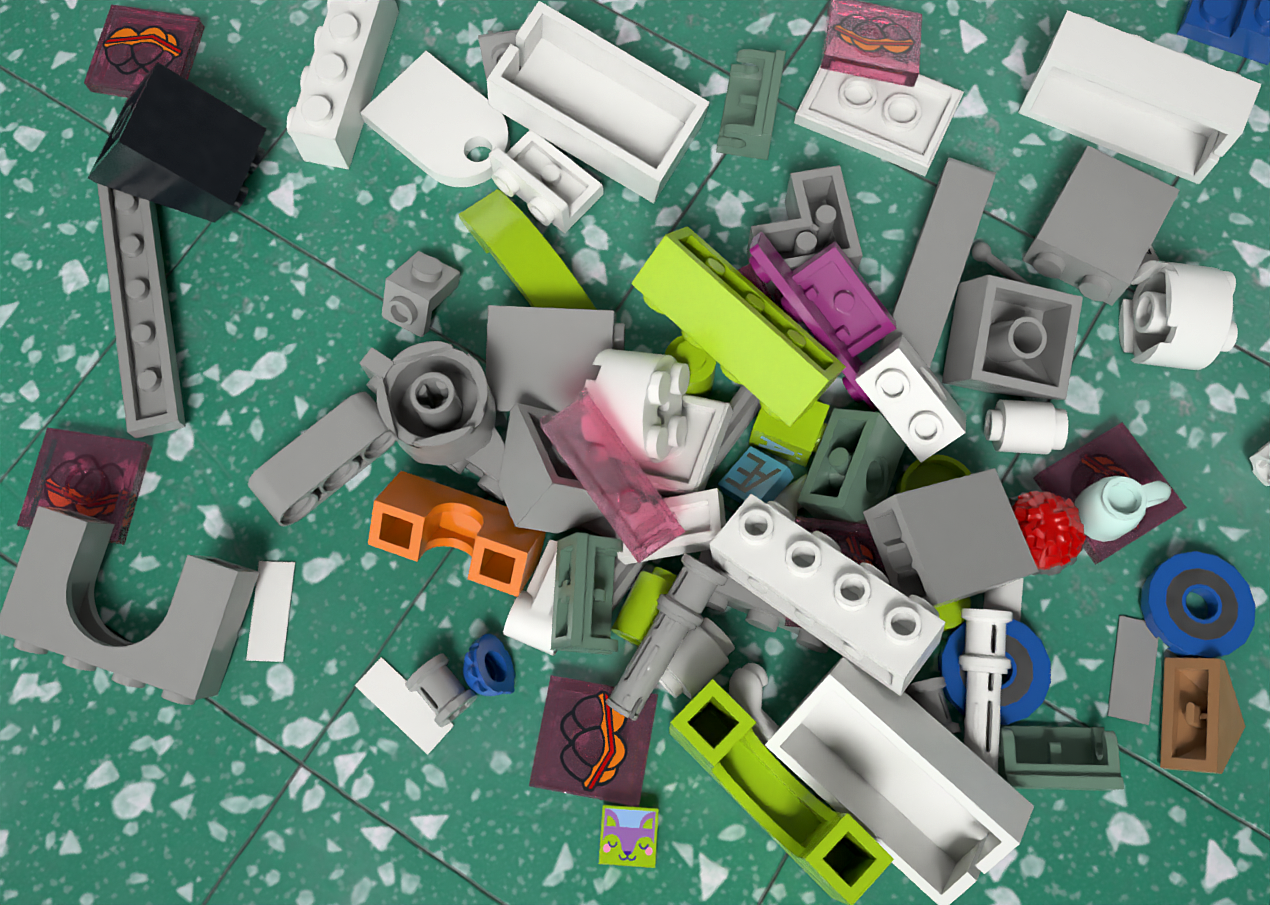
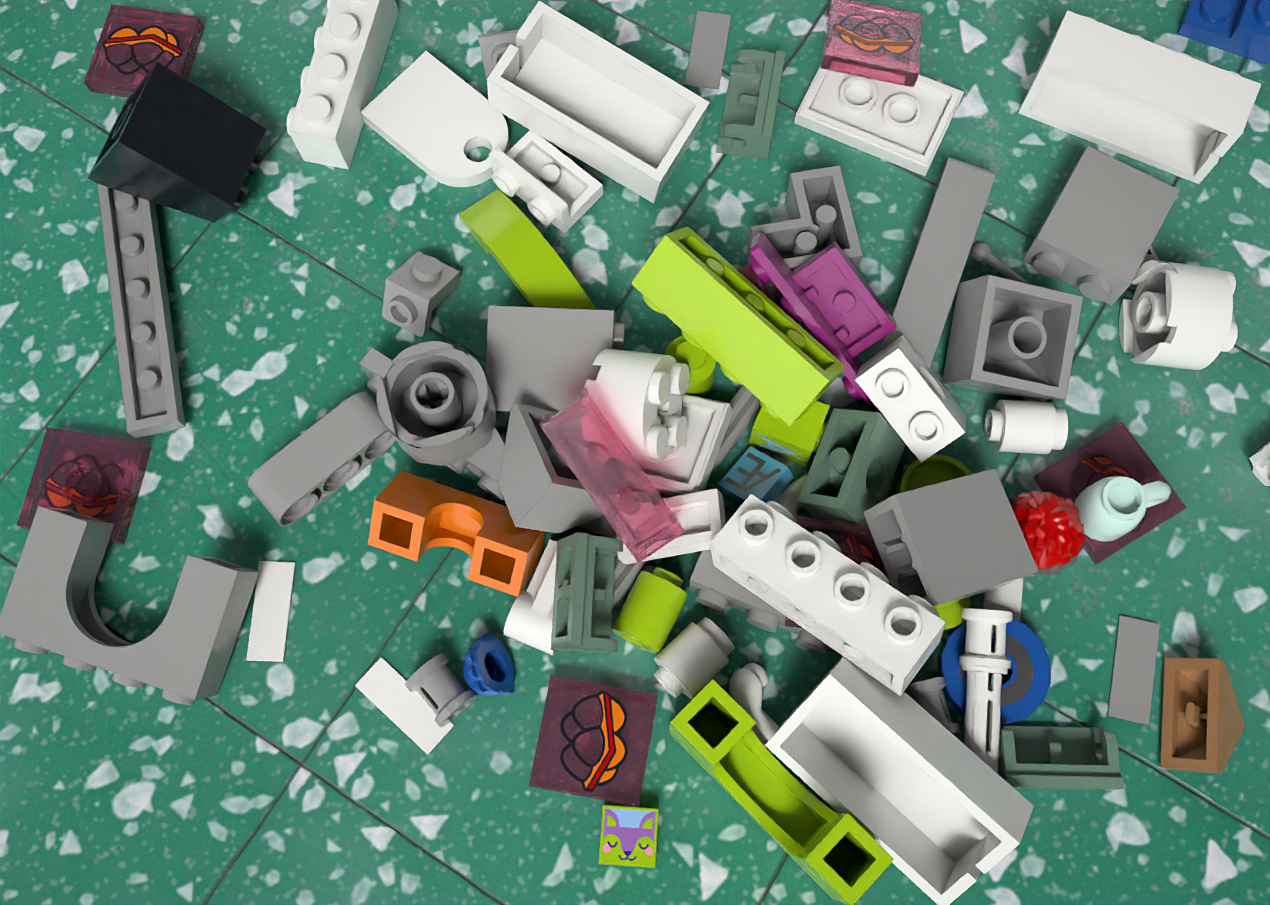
(678, 613): light grey pin -> none
(707, 50): none -> light grey sticker
(1223, 589): blue tile -> none

